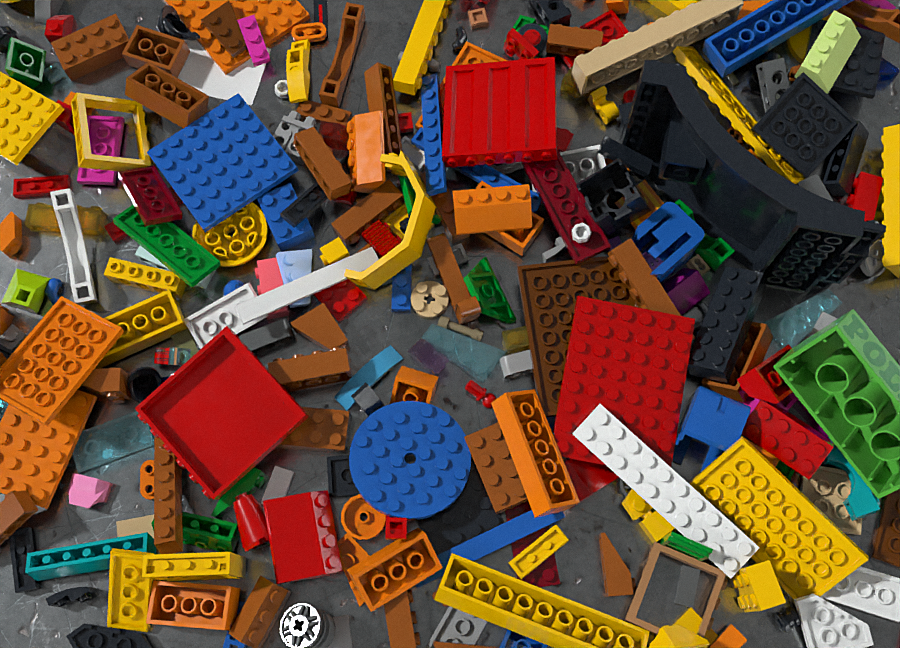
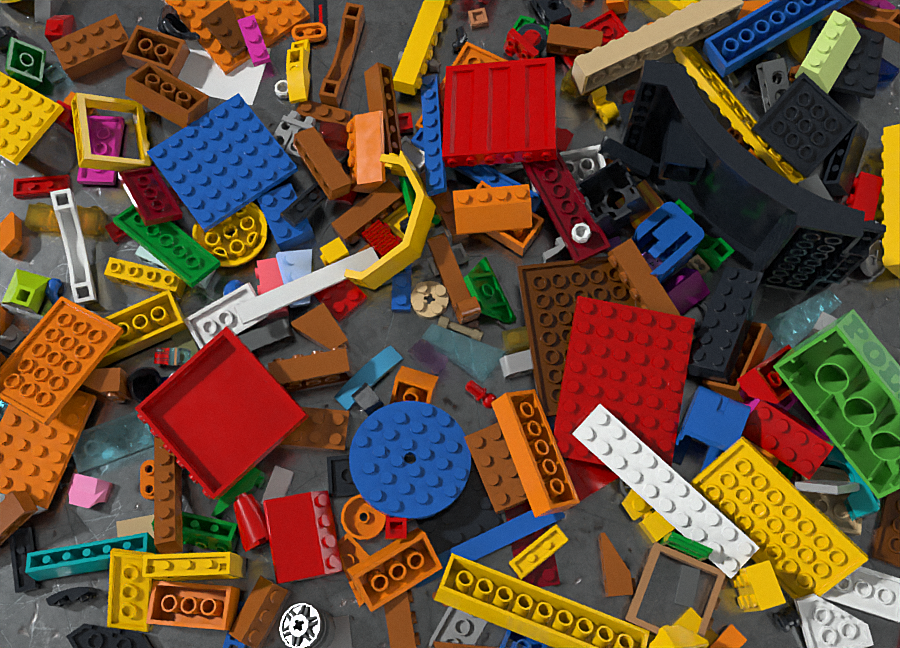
(827, 486): none -> light grey tile

